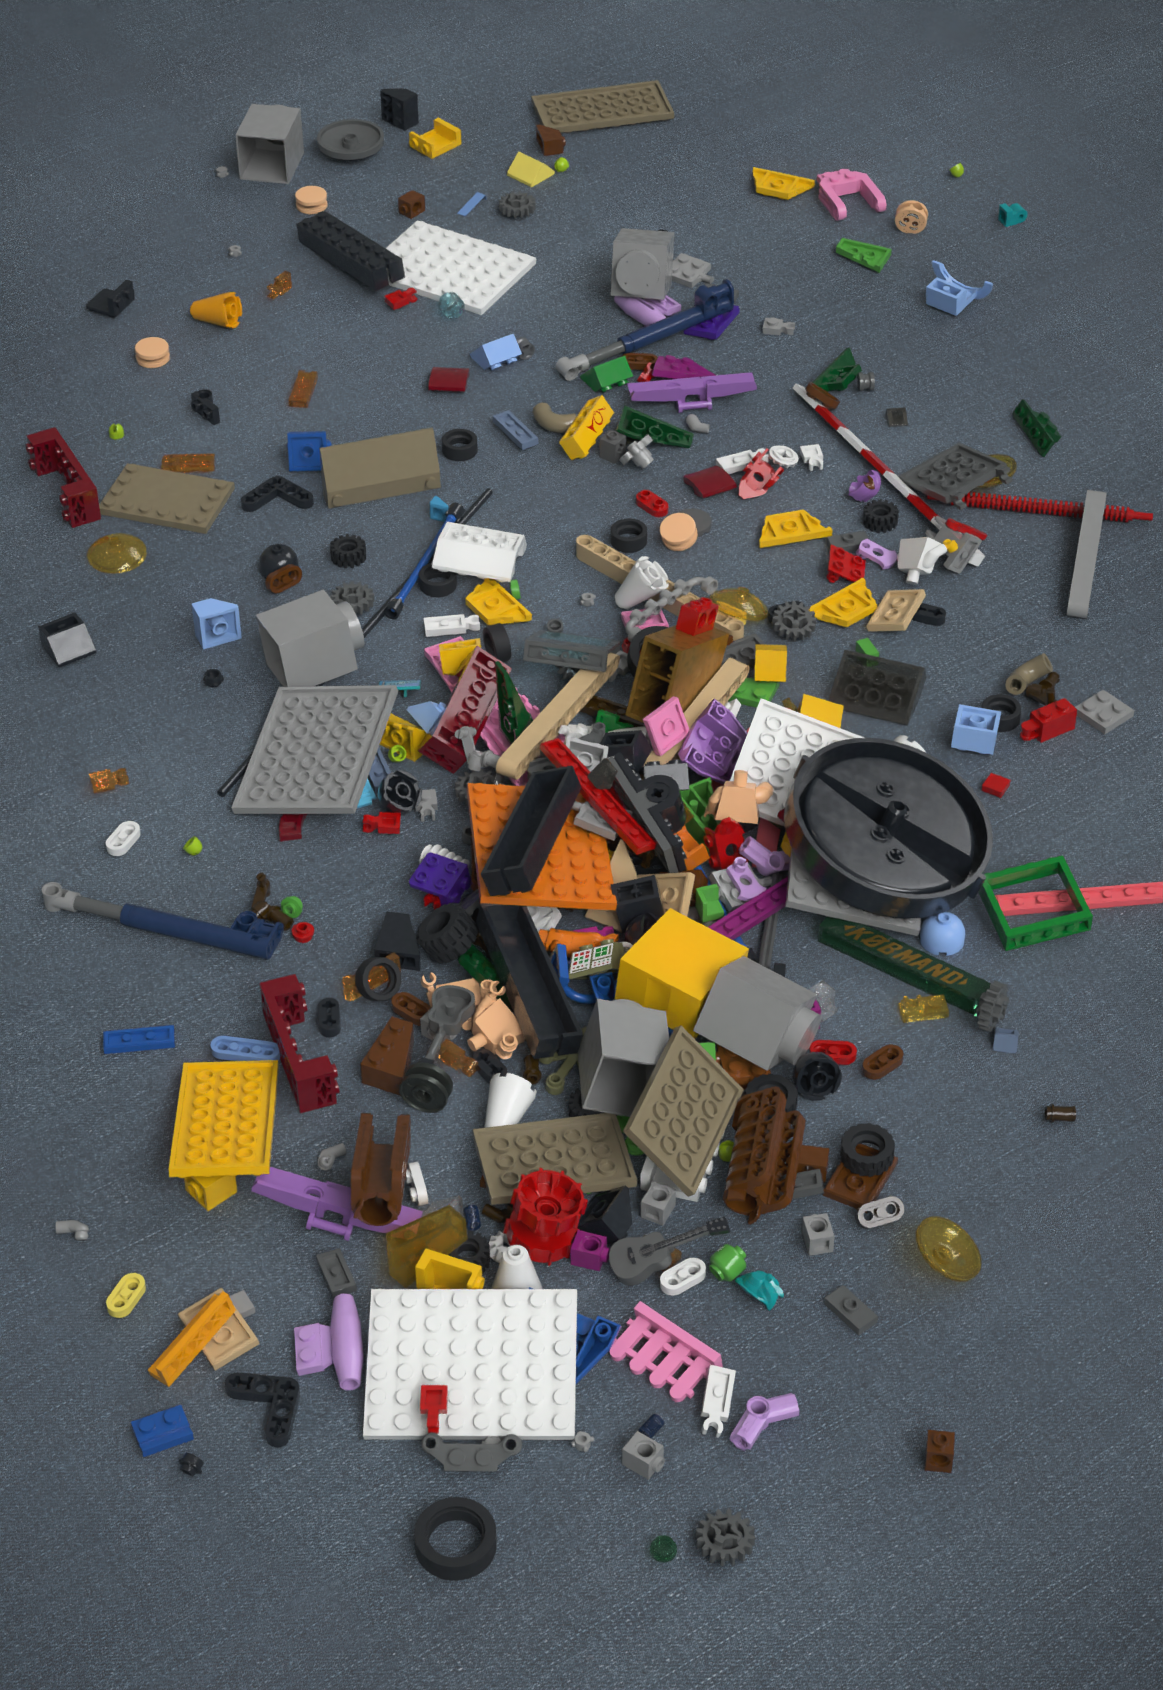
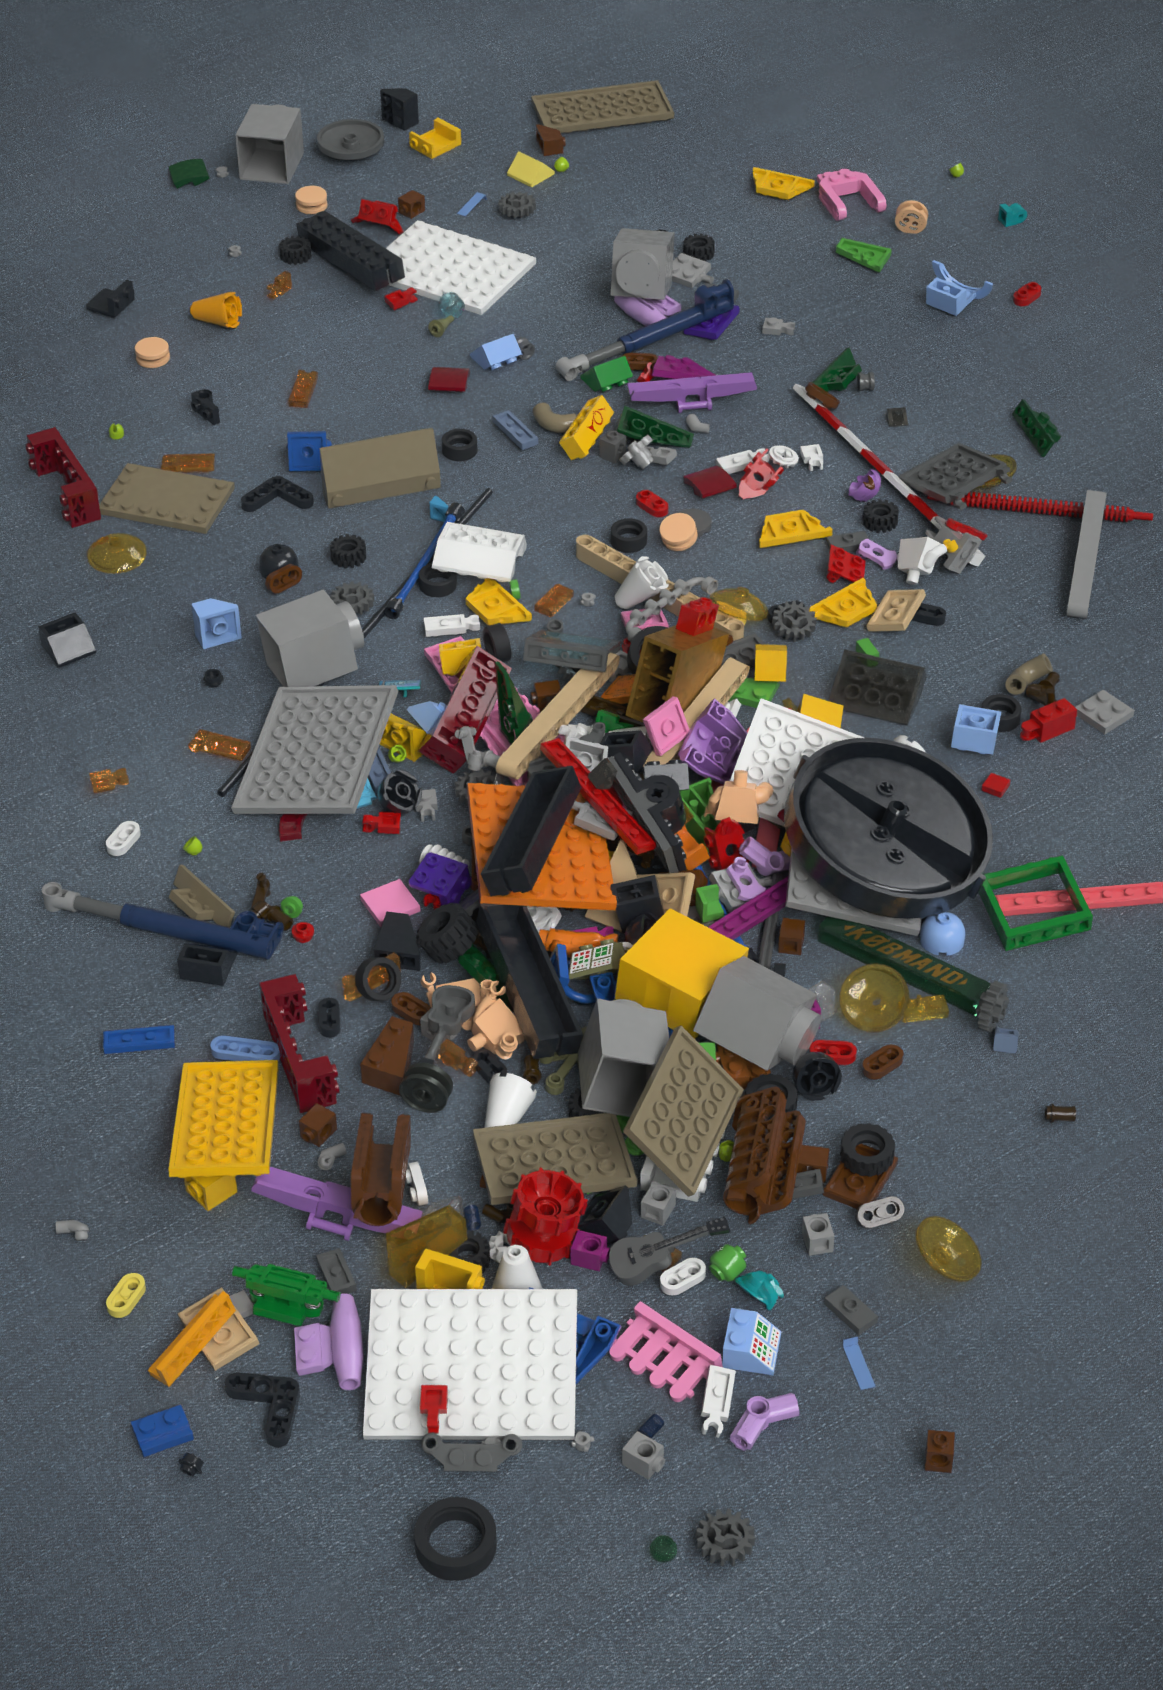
(189, 171): none -> dark green slope
(199, 900): none -> dark tan bracket
(205, 963): none -> black slope
(220, 745): none -> clear orange plate
(285, 1293): none -> green piece
(295, 250): none -> black tyre
(317, 1125): none -> reddish brown brick
(379, 213): none -> red piece
(390, 898): none -> bright pink tile
(438, 326): none -> olive cone
(544, 693): none -> reddish brown brick
(554, 600): none -> clear orange plate
(620, 689): none -> orange tile
(662, 455): none -> light grey plate
(699, 247): none -> black tyre
(750, 1343): none -> light blue slope
(791, 936): none -> reddish brown brick
(858, 1363): none -> medium blue piece
(867, 985): none -> clear yellow dish
(1027, 294): none -> red plate

